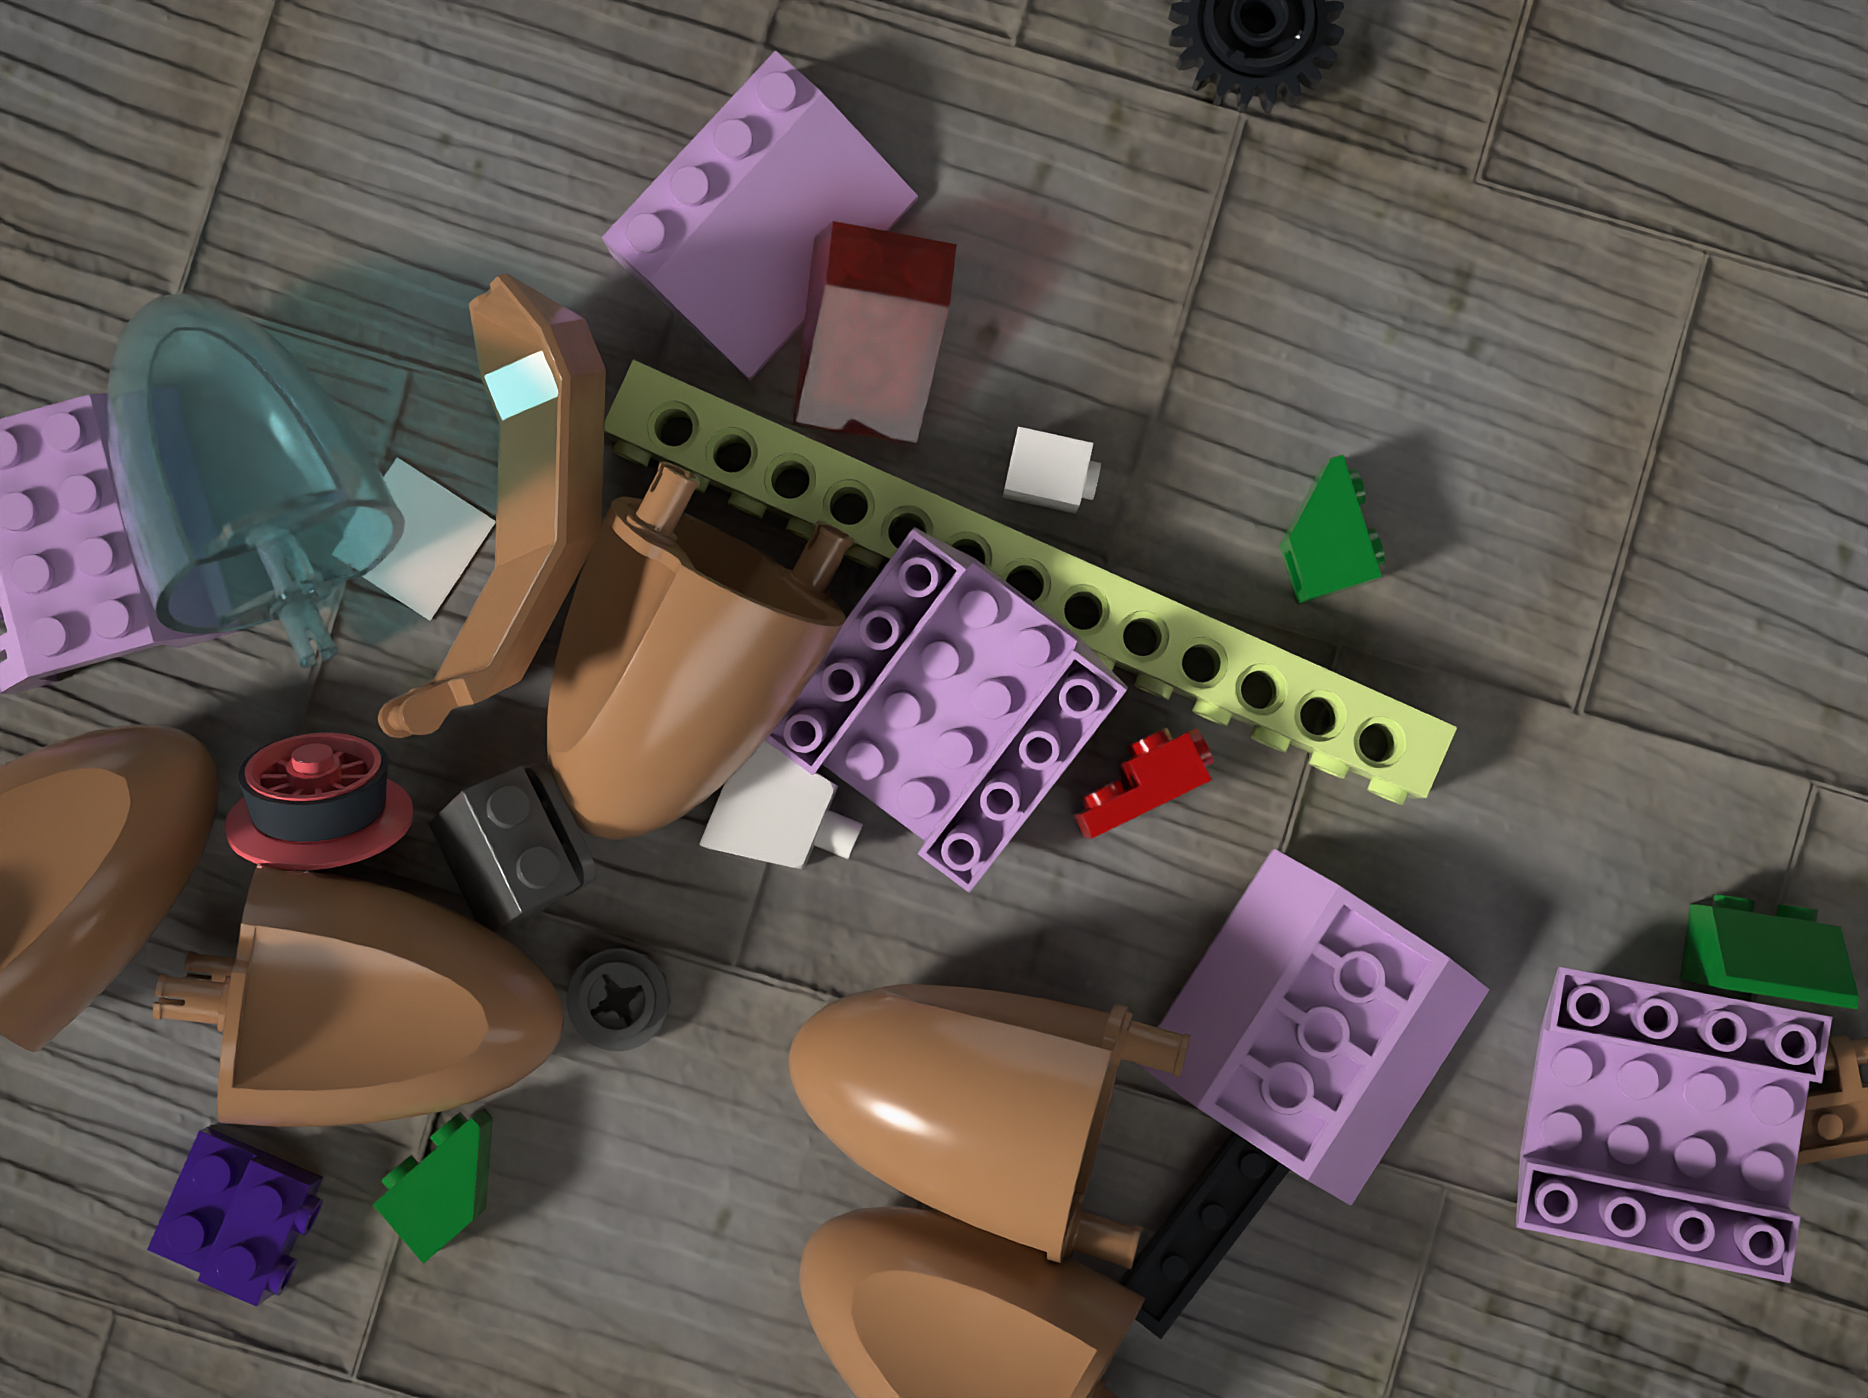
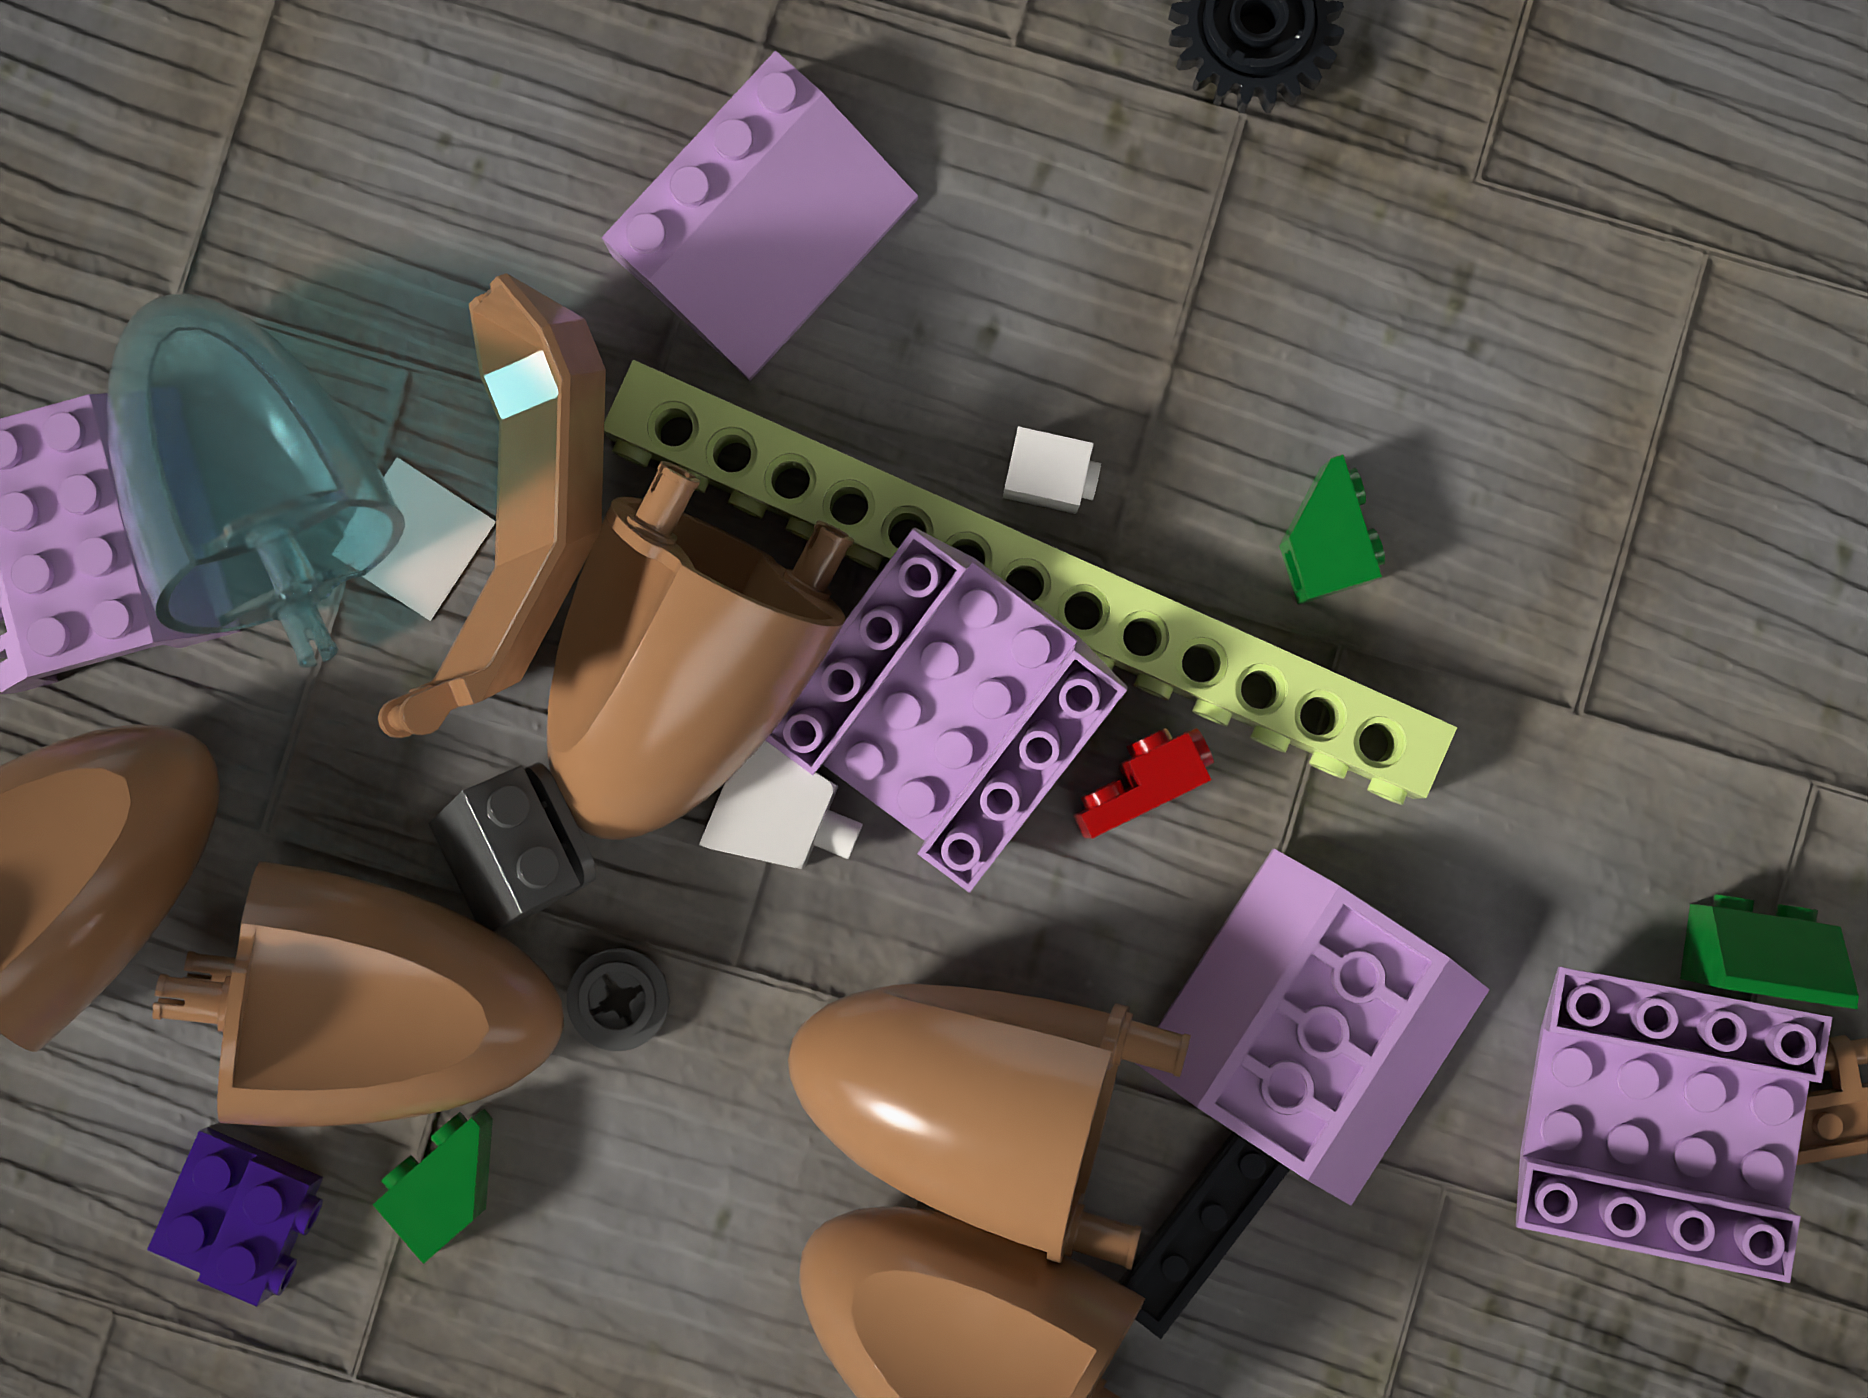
(317, 803): coral piece -> none
(872, 331): clear red slope -> none

